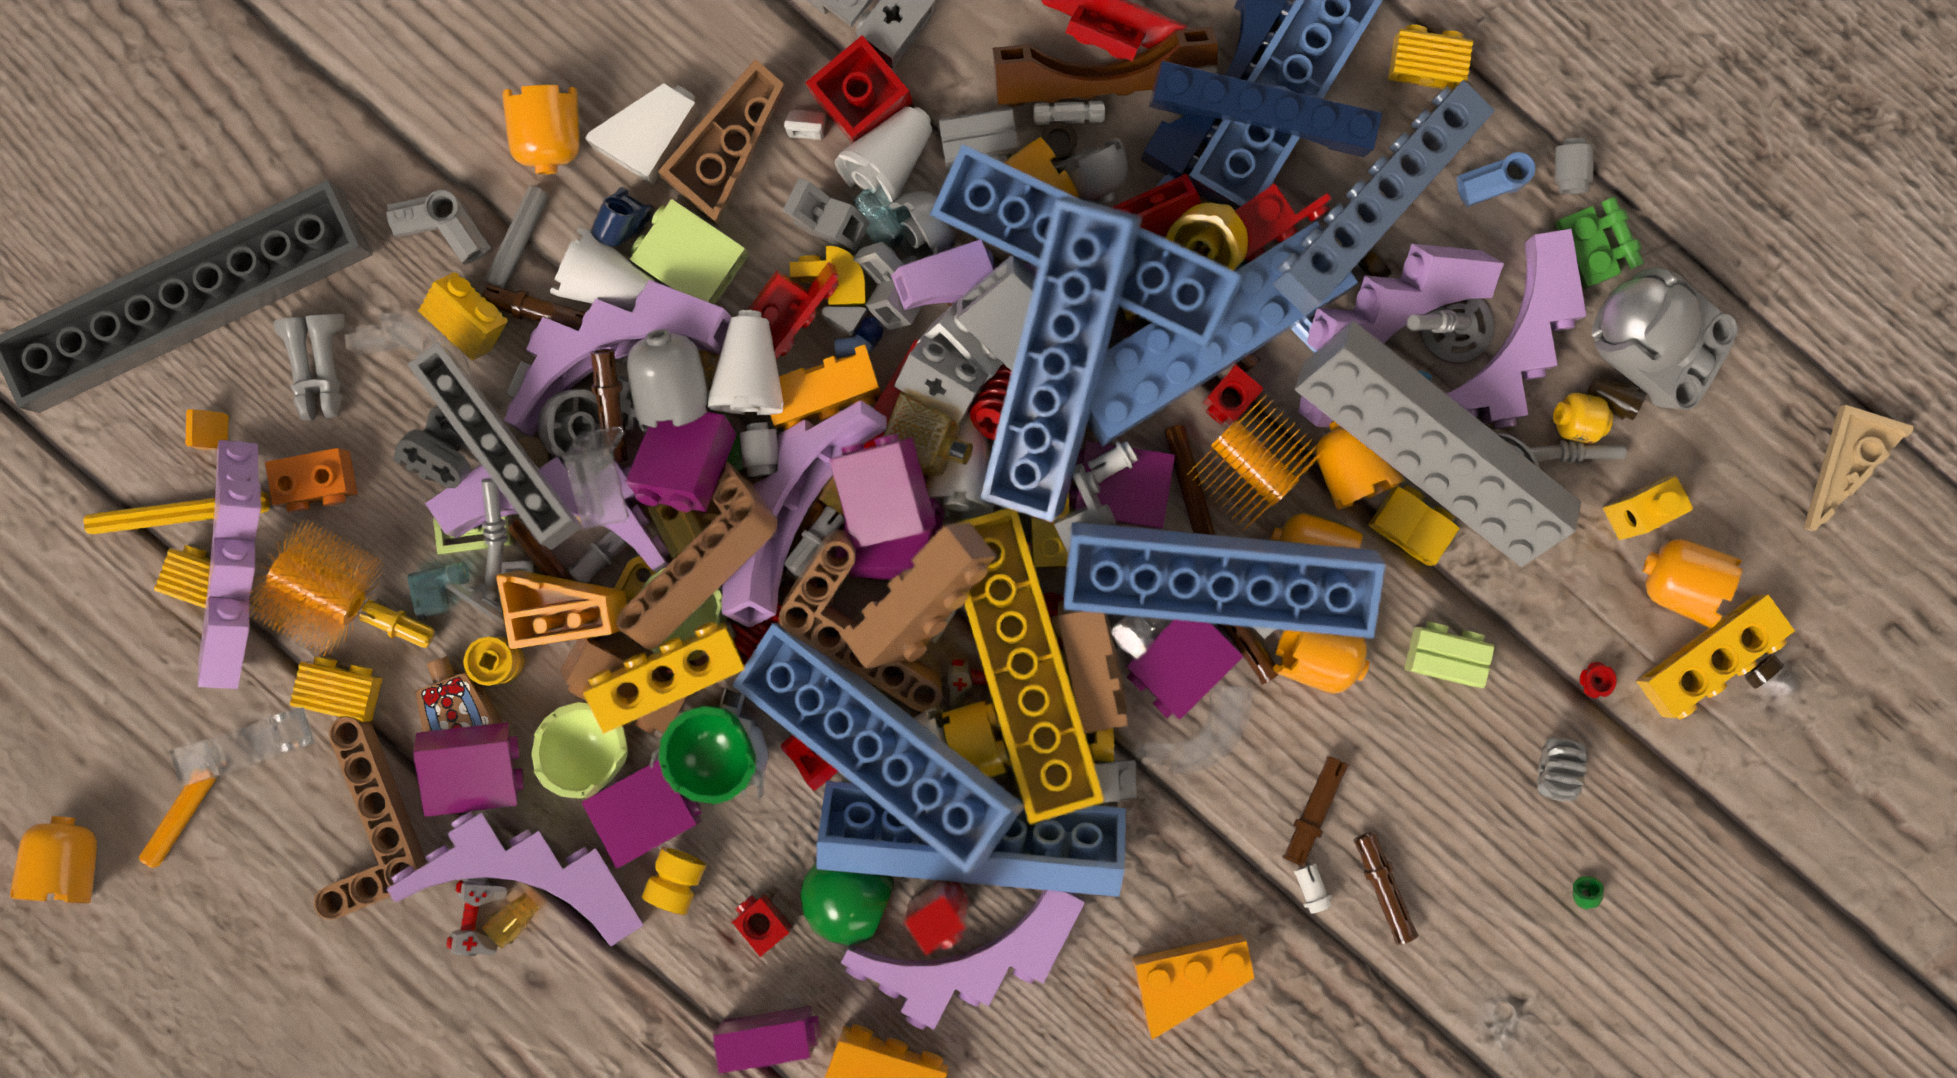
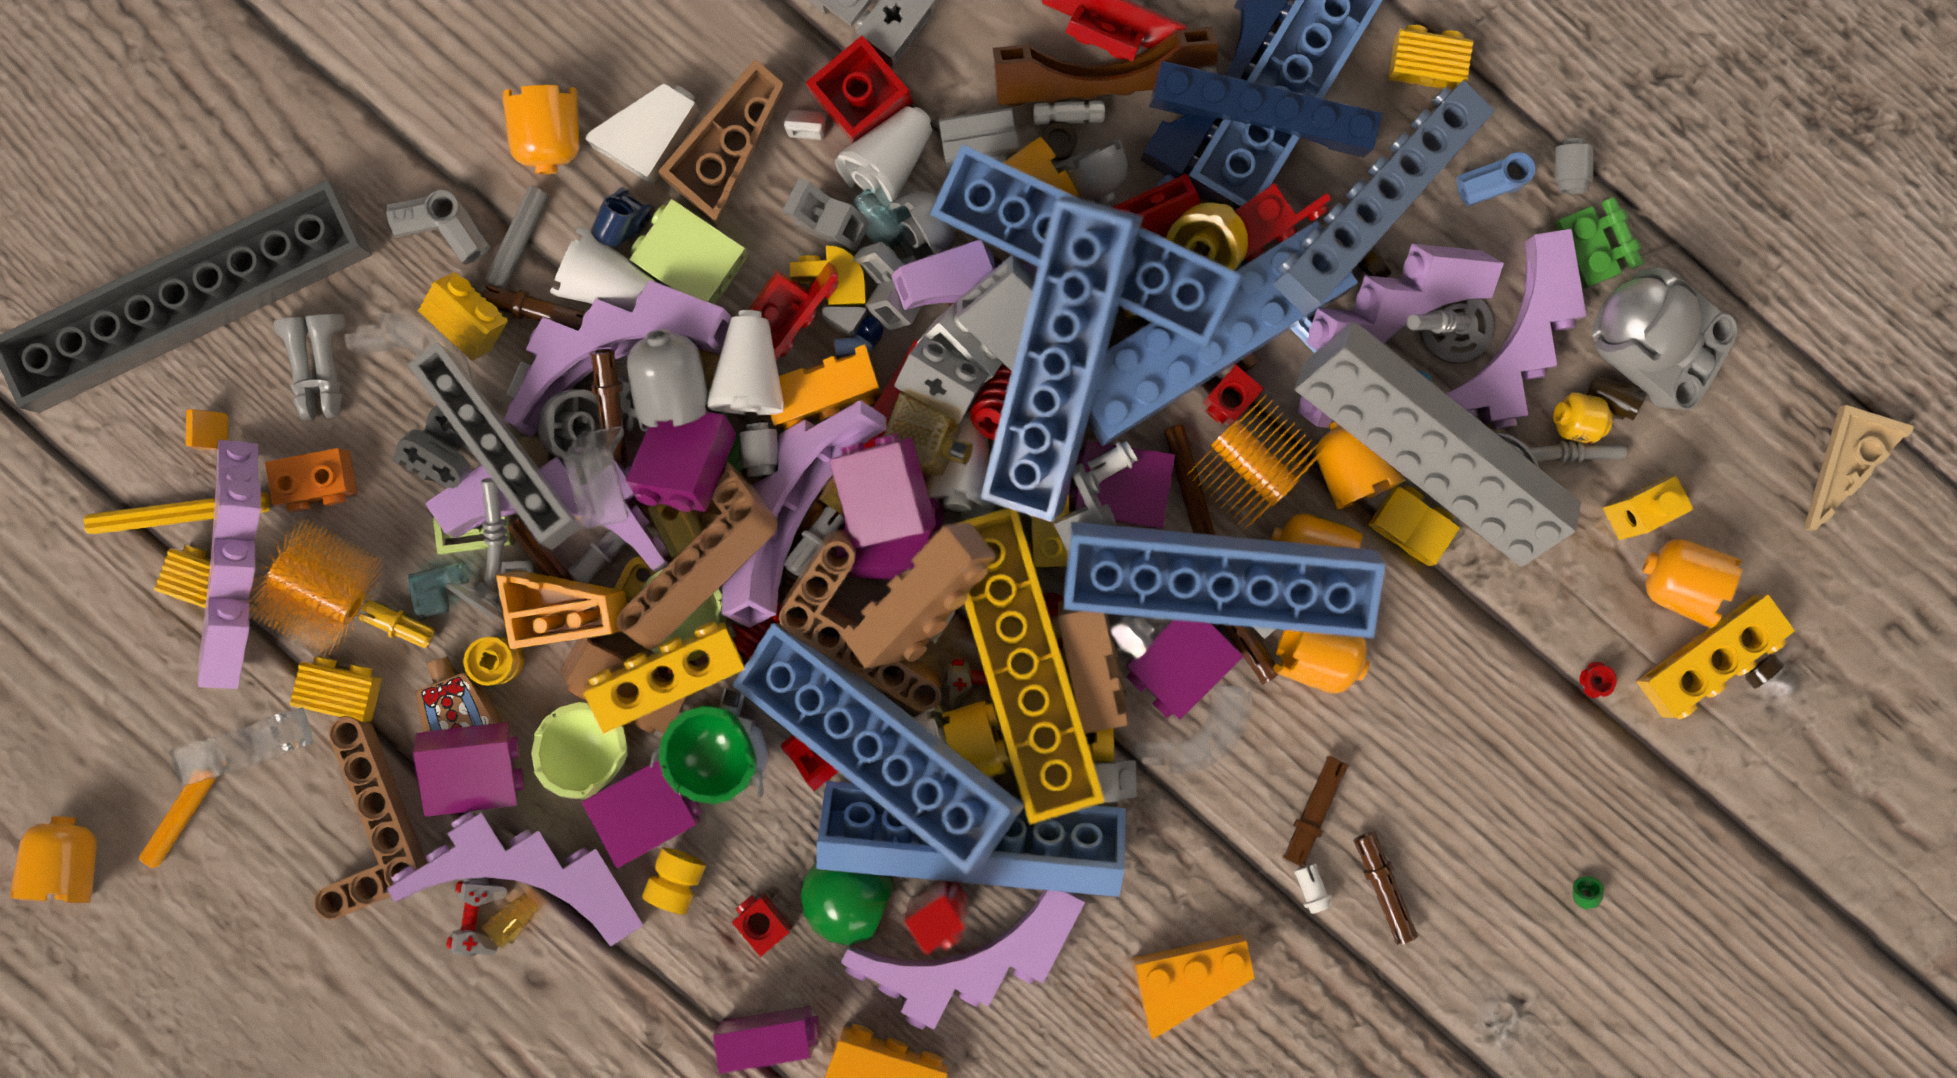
(1449, 656): yellowish green brick -> none
(1561, 769): light grey gear -> none

